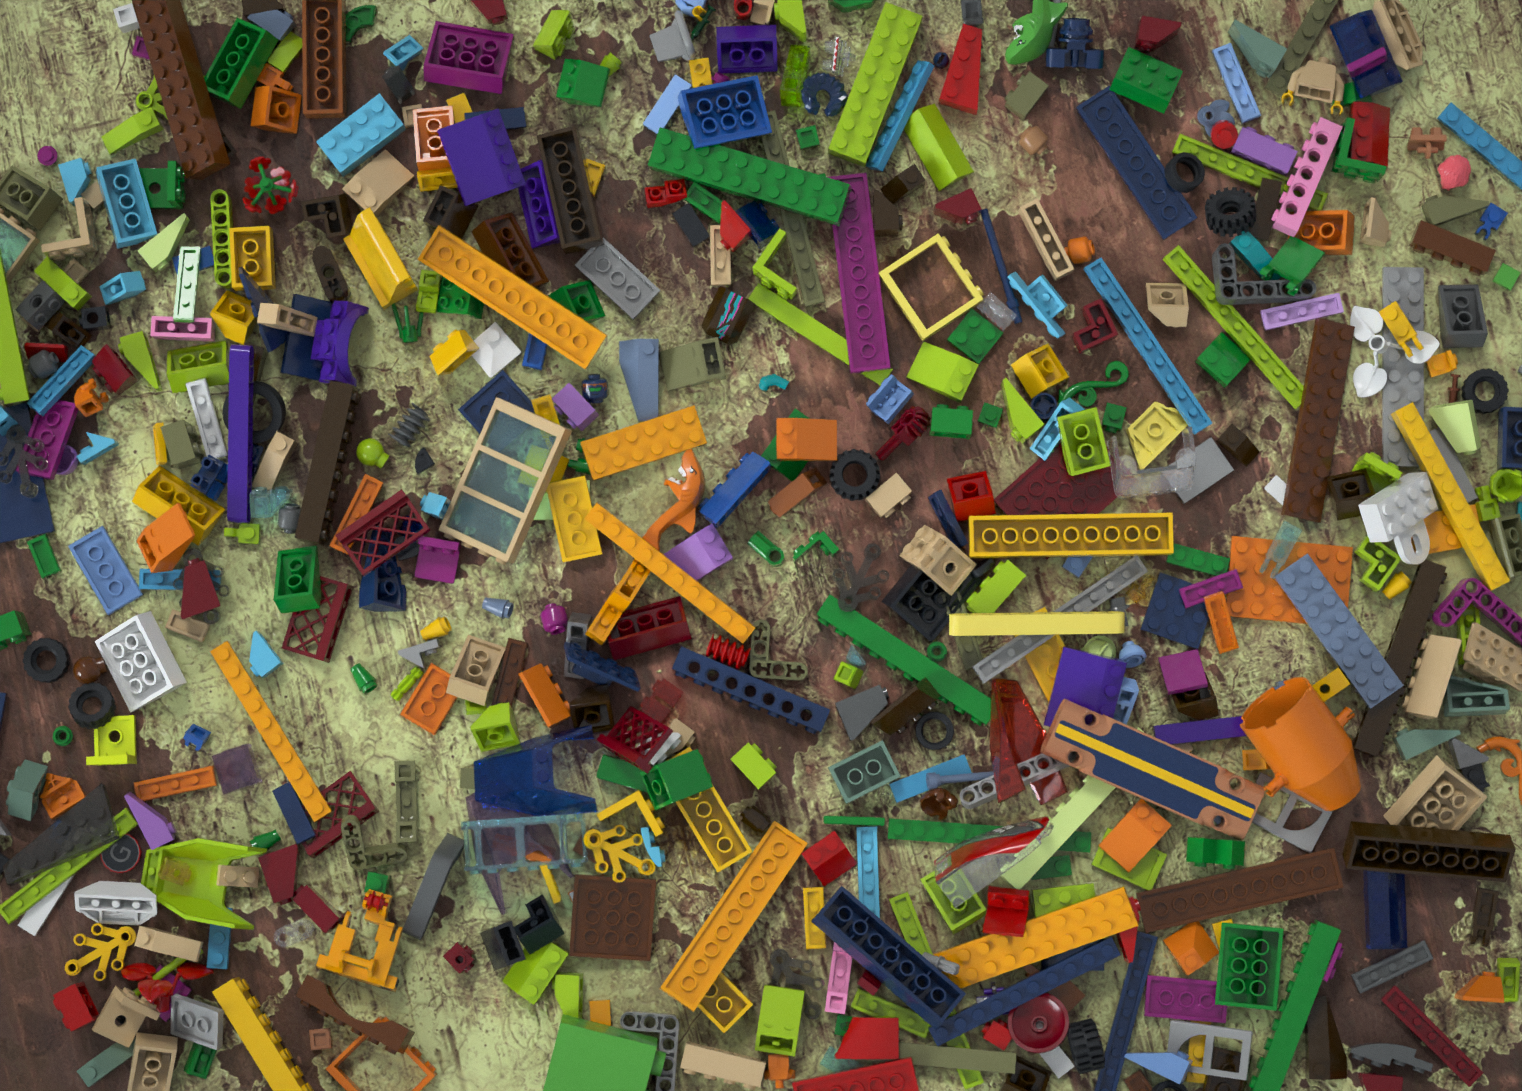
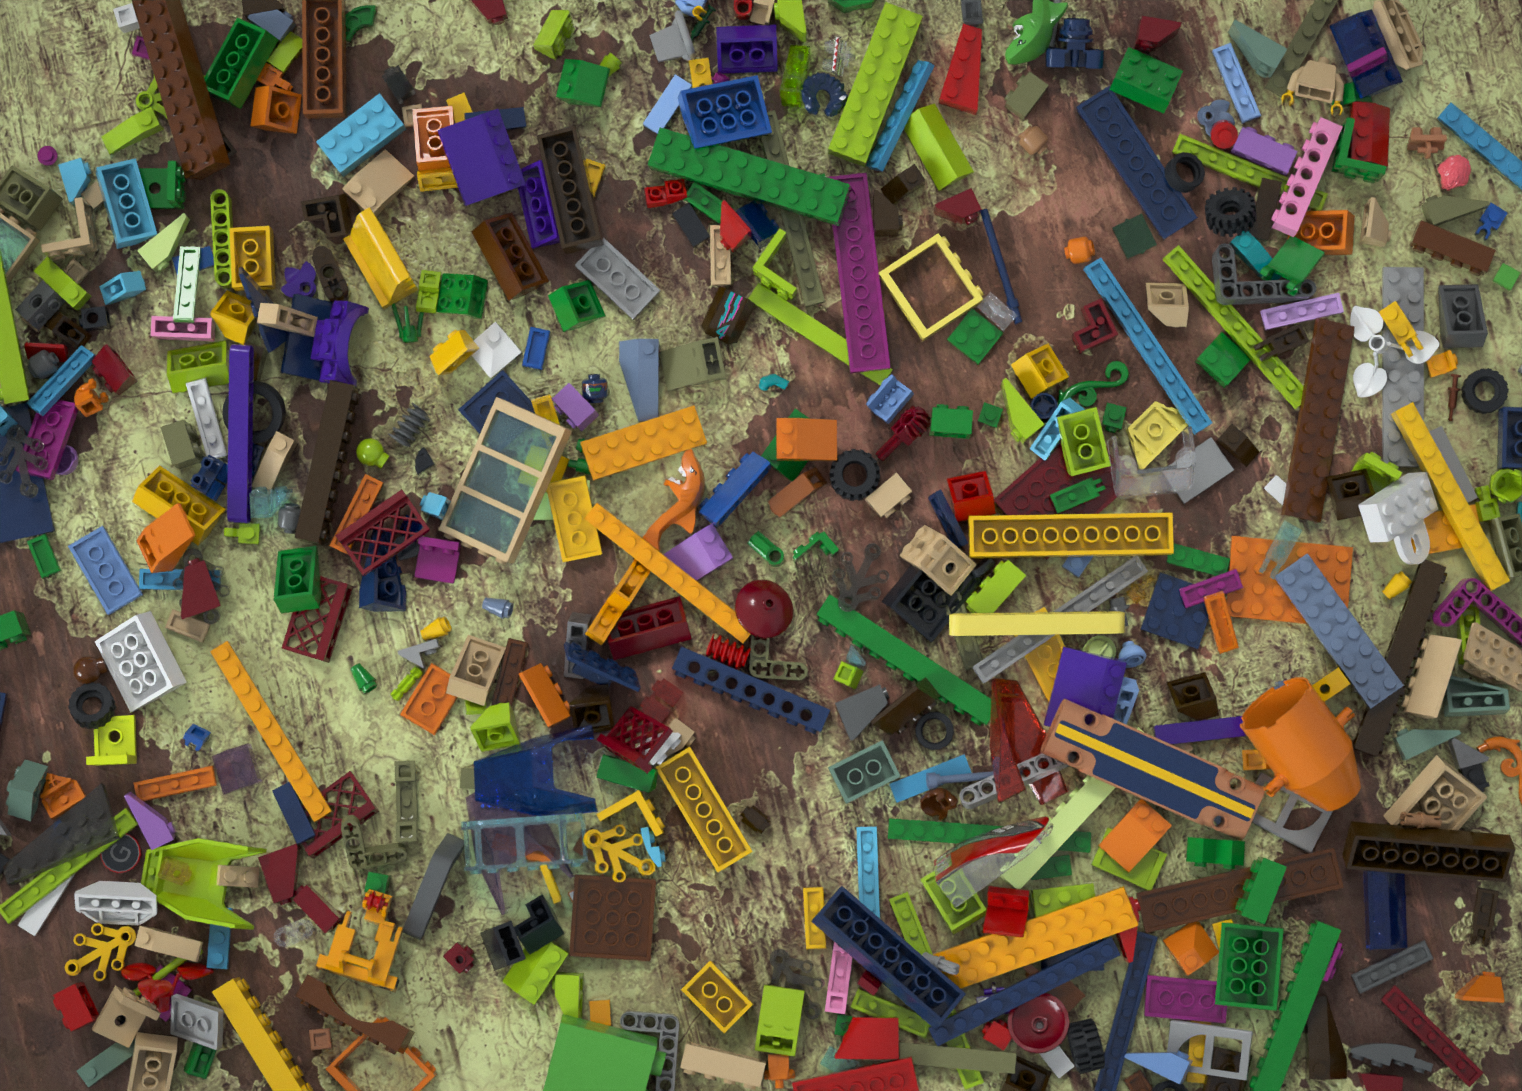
(33, 651): black tyre -> none
(56, 736): green plate -> none
(101, 446): medium azure slope -> none
(138, 353): lime slope -> none
(159, 443): yellow tile -> none
(257, 187): red plant -> none
(262, 656): medium azure slope -> none
(265, 840): green cone -> none
(298, 279): none -> dark purple plate
(403, 51): medium azure slope -> none
(450, 212): dark brown slope -> none
(468, 57): magenta slope -> none
(512, 297): light orange plate -> none
(554, 619): magenta head -> none
(676, 779): green slope -> none
(733, 916): light orange plate -> none
(753, 765): lime brick -> none
(756, 615): none -> dark red dish
(807, 137): green plate -> none
(829, 858): red slope -> none
(846, 820): green tile -> none
(942, 371): lime slope -> none
(943, 649): green plate -> none
(945, 61): dark blue hinge -> none
(1042, 299): medium azure bracket -> none
(1046, 240): tan brick -> none
(1076, 494): none -> green hinge
(1134, 236): none -> clear green piece
(1182, 672): magenta tile -> none
(1260, 890): none -> green brick
(1283, 342): none -> dark brown hinge
(1381, 561): lime brick -> none
(1420, 820): none -> medium nougat pin
(1458, 425): yellowish green slope -> none
(1509, 972): lime slope -> none

